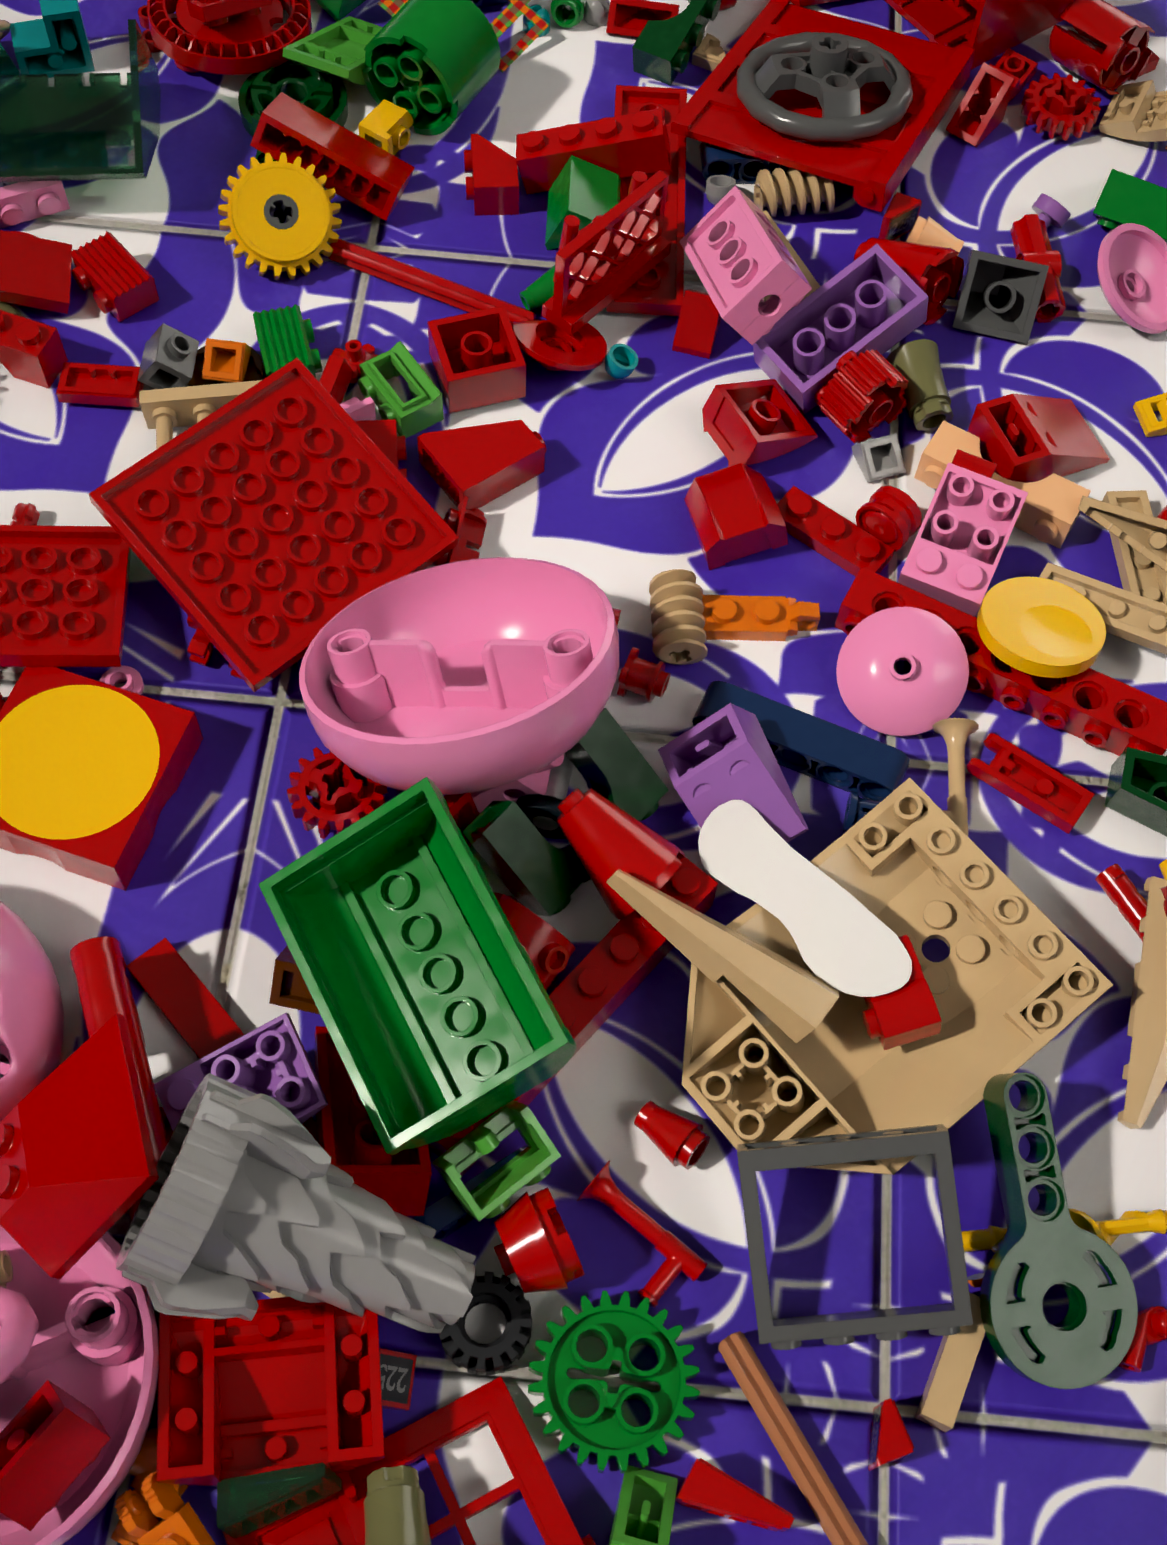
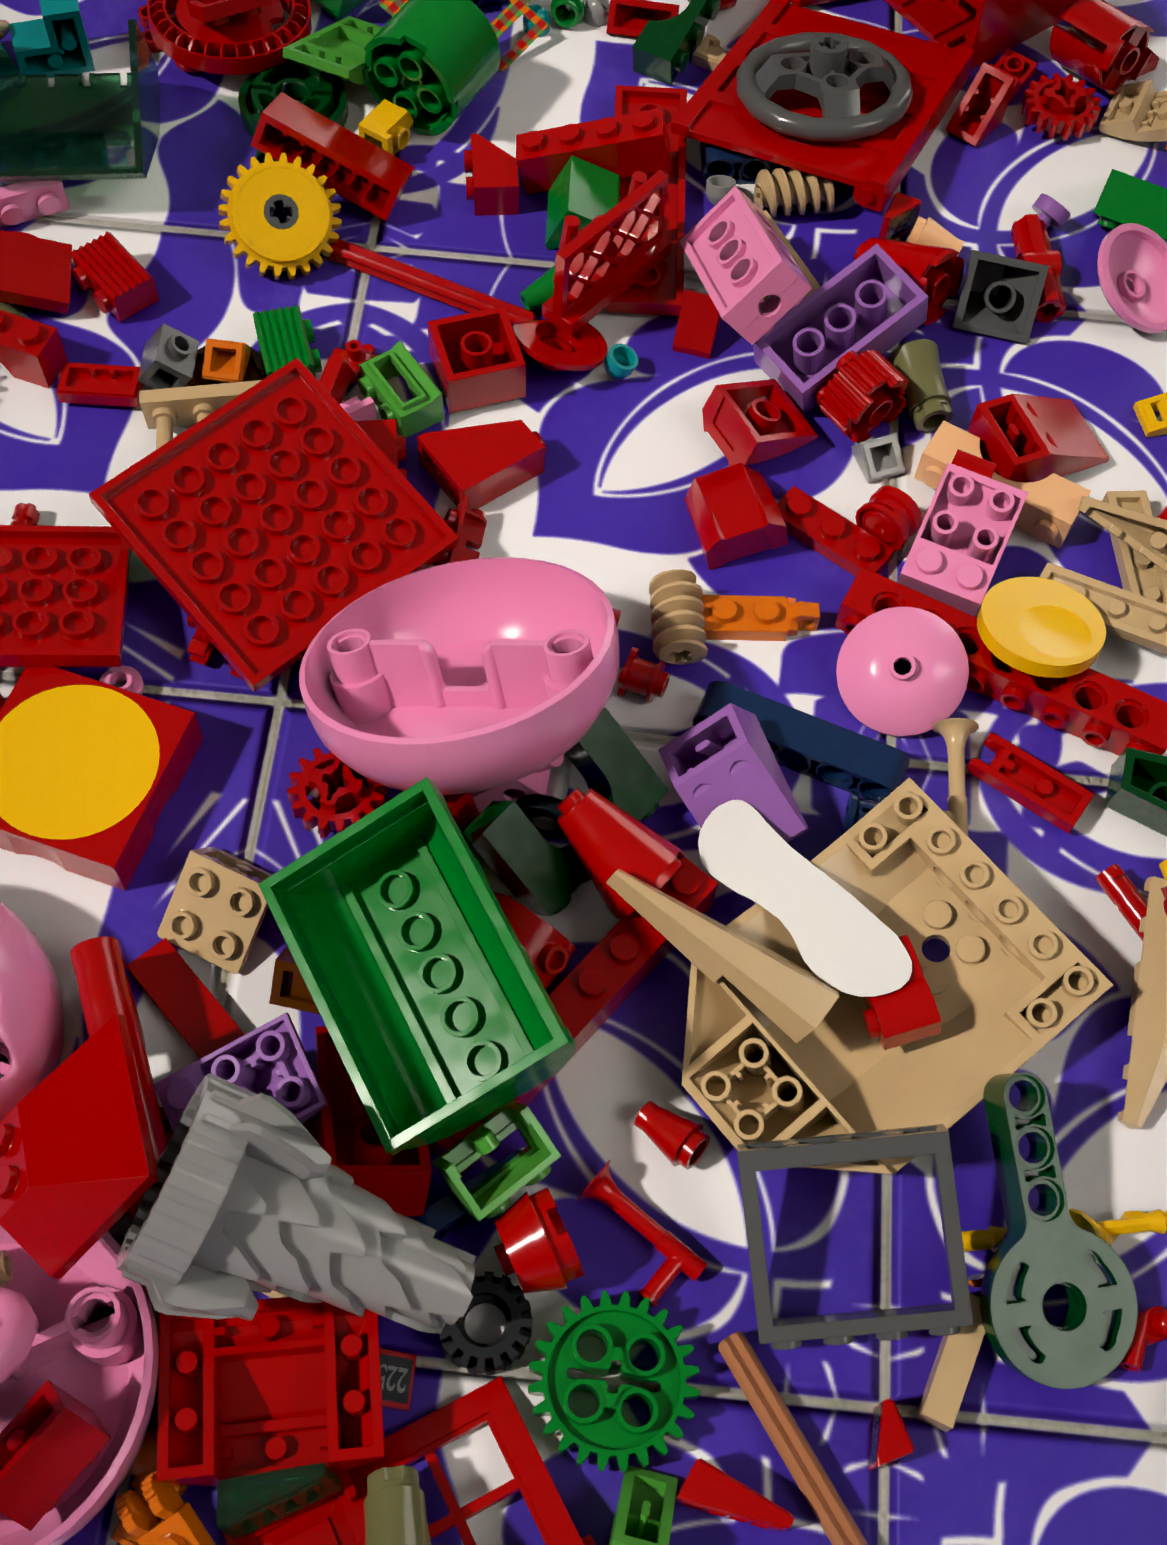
(216, 908): none -> tan bracket

